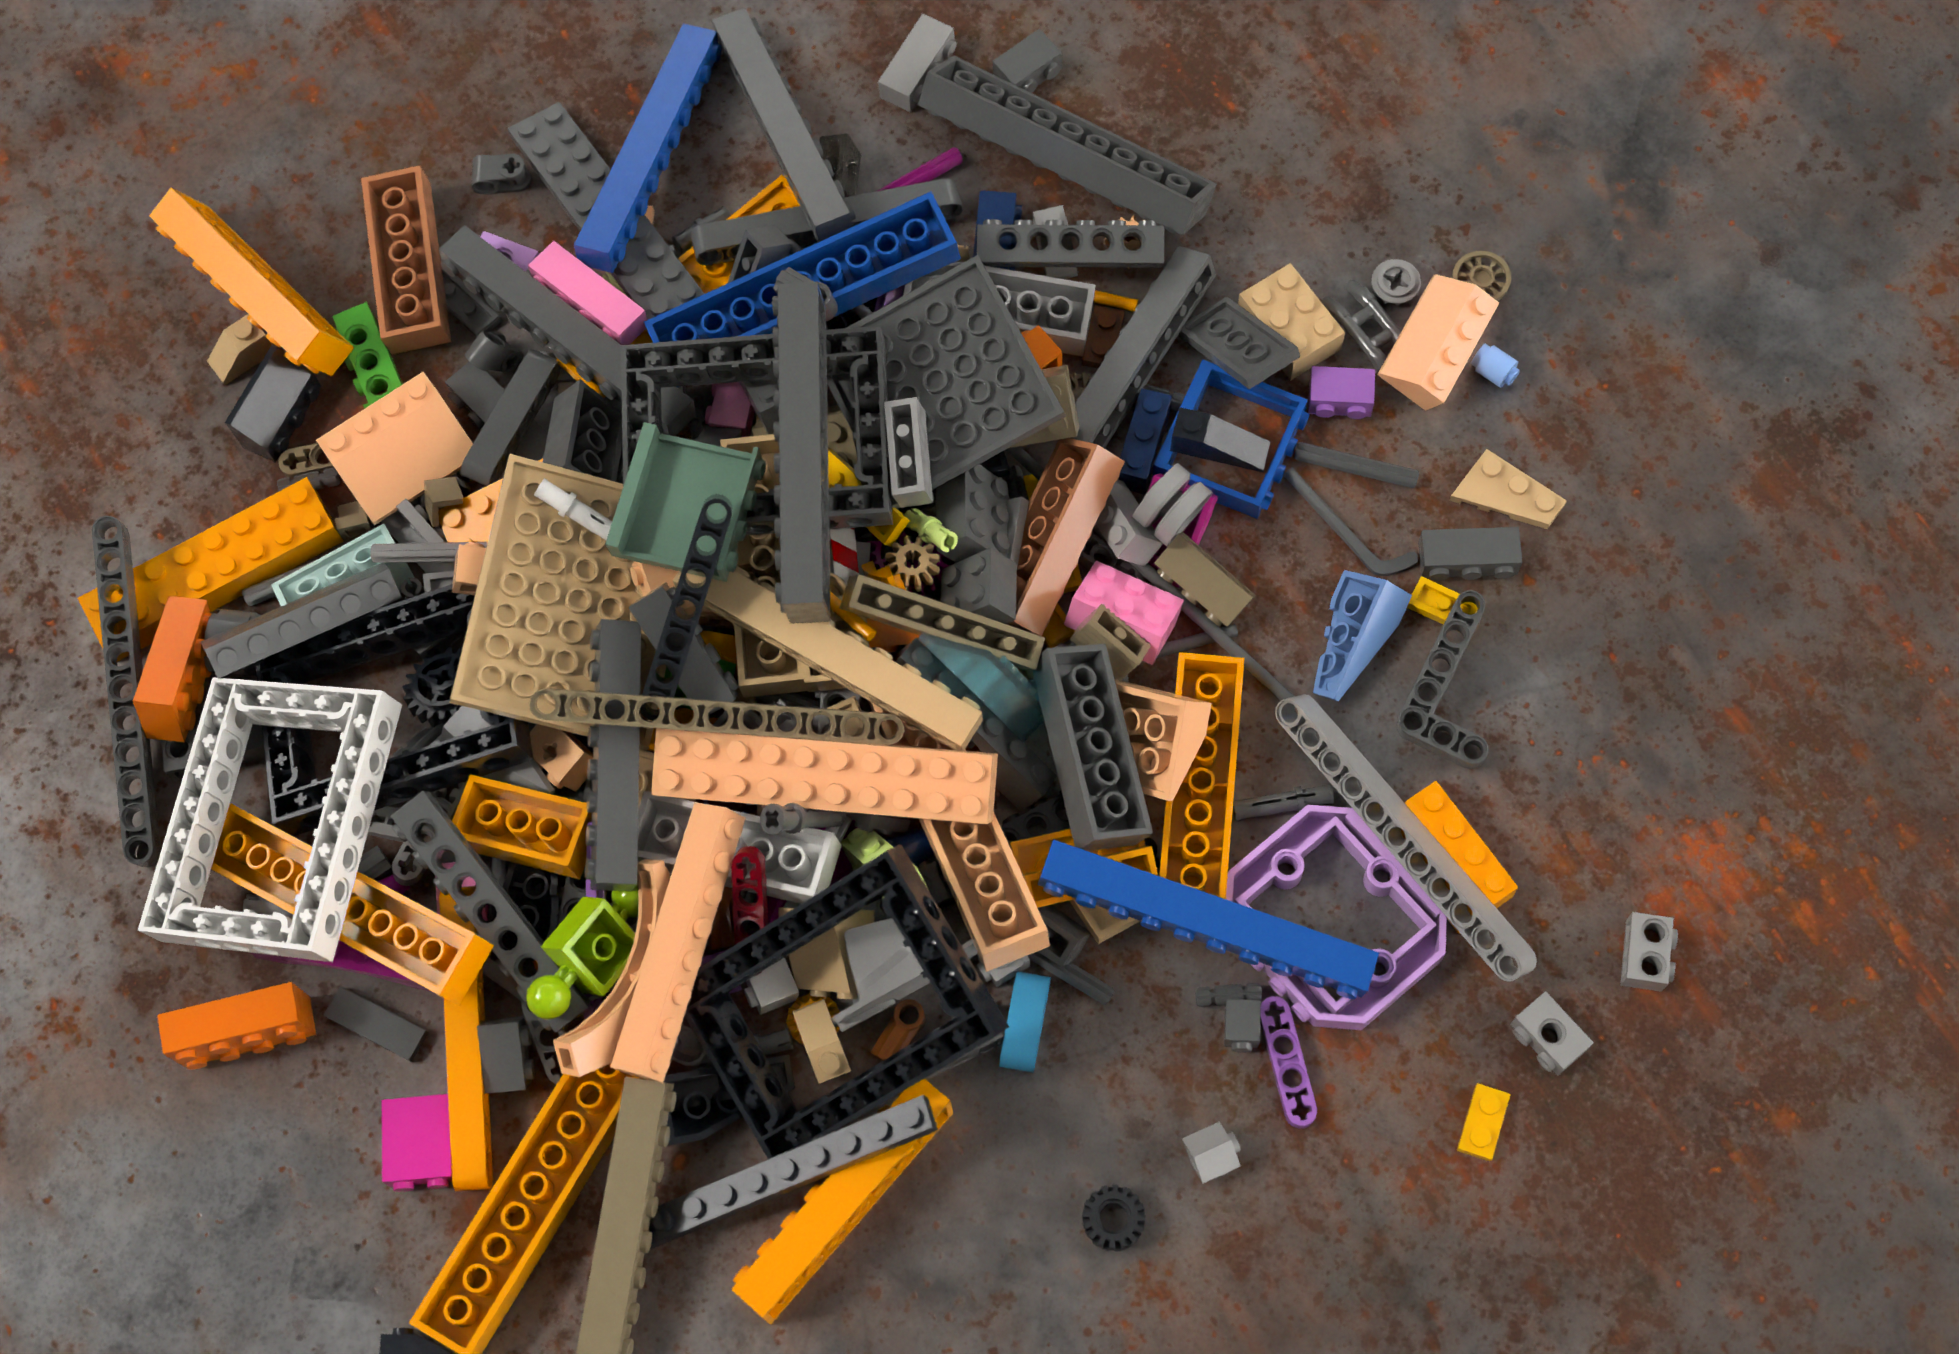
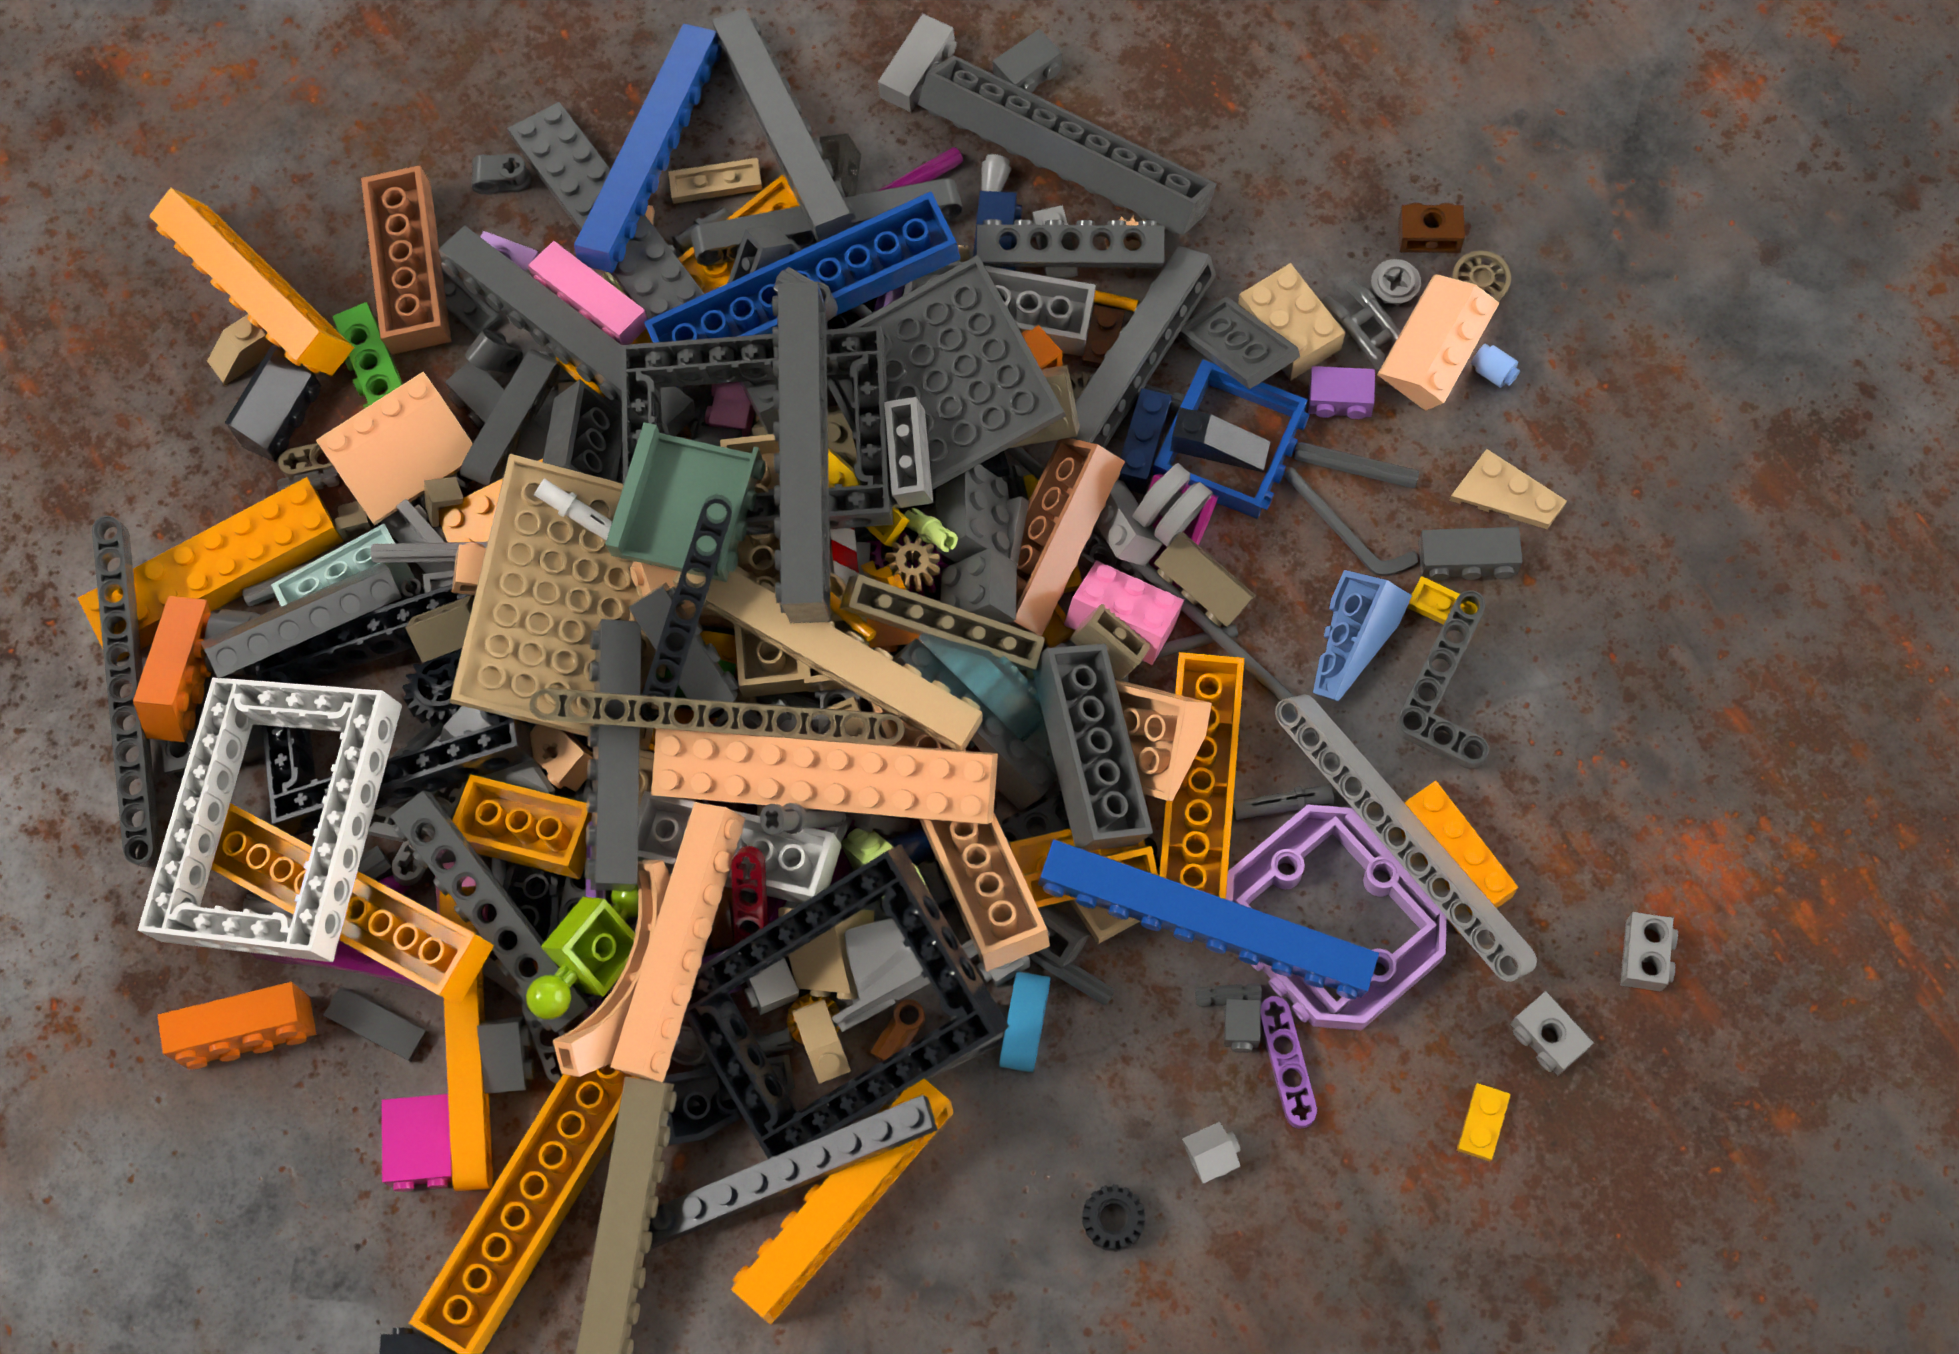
(440, 629): none -> dark tan panel
(715, 180): none -> tan plate
(995, 172): none -> light grey cone
(1418, 238): none -> reddish brown brick

